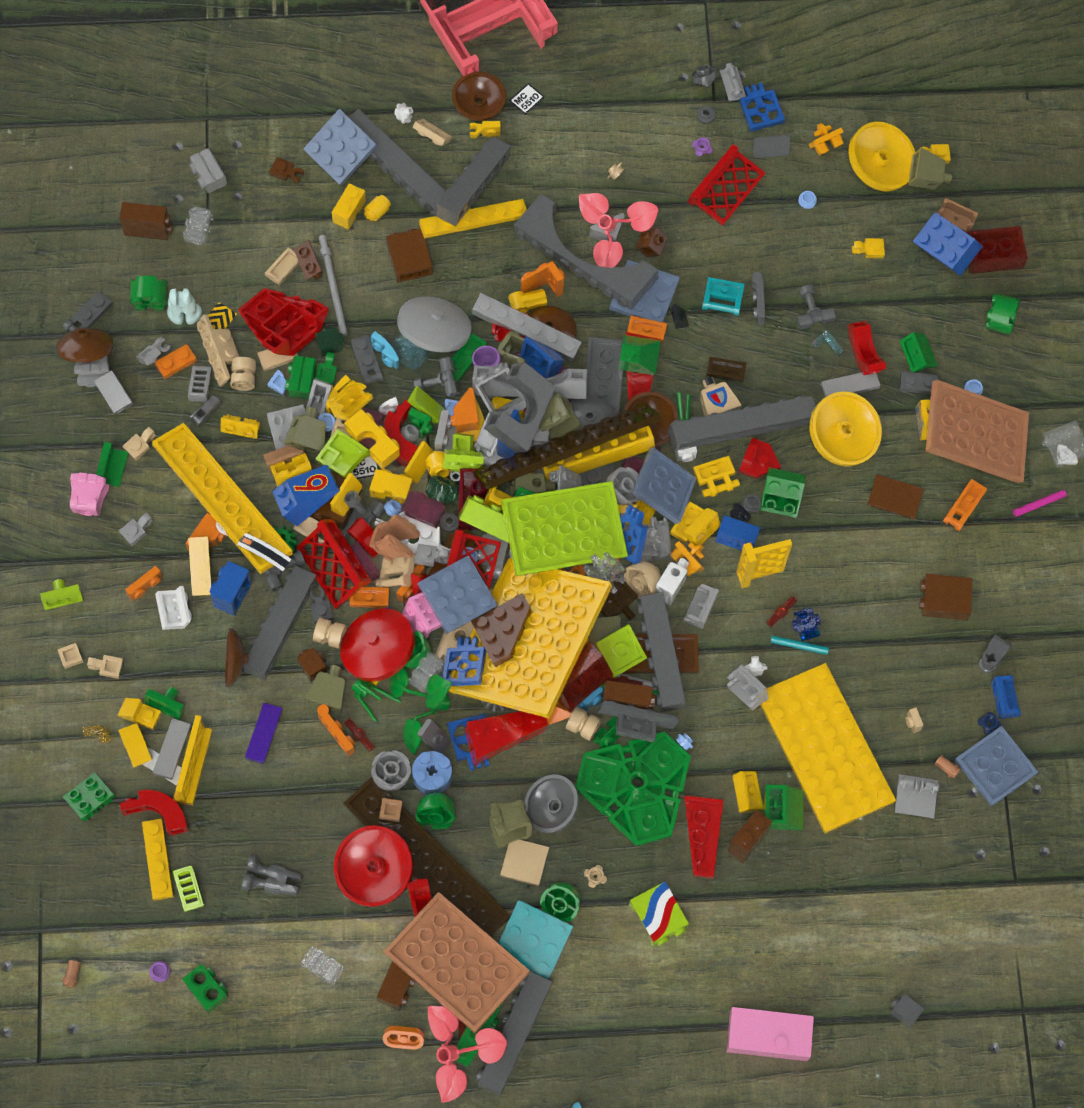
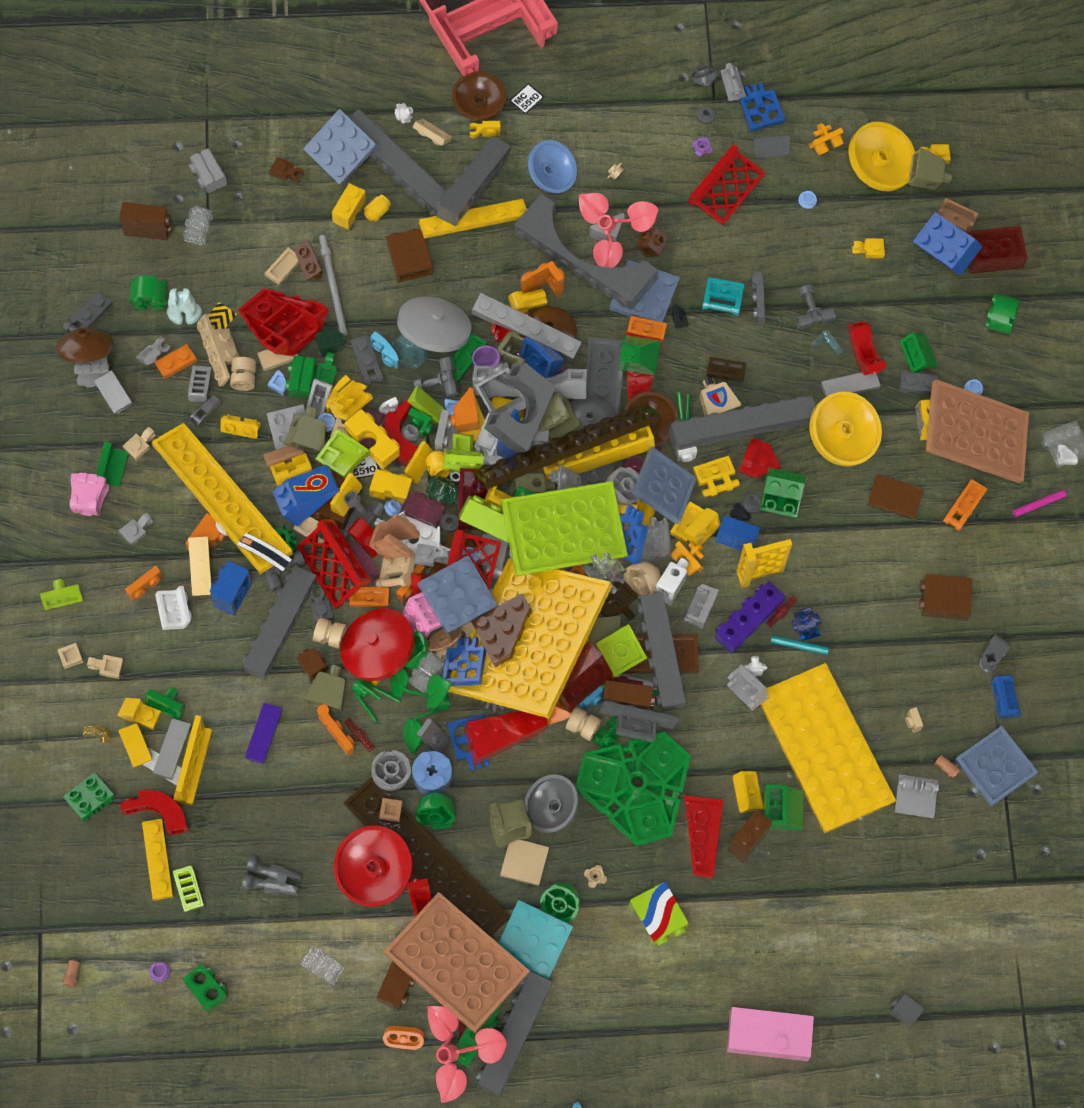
(234, 657): reddish brown dish -> none
(441, 640): none -> medium nougat dish
(557, 161): none -> medium blue dish
(685, 741): light blue plate -> none
(749, 617): none -> dark purple brick
(989, 717): dark blue plate -> none

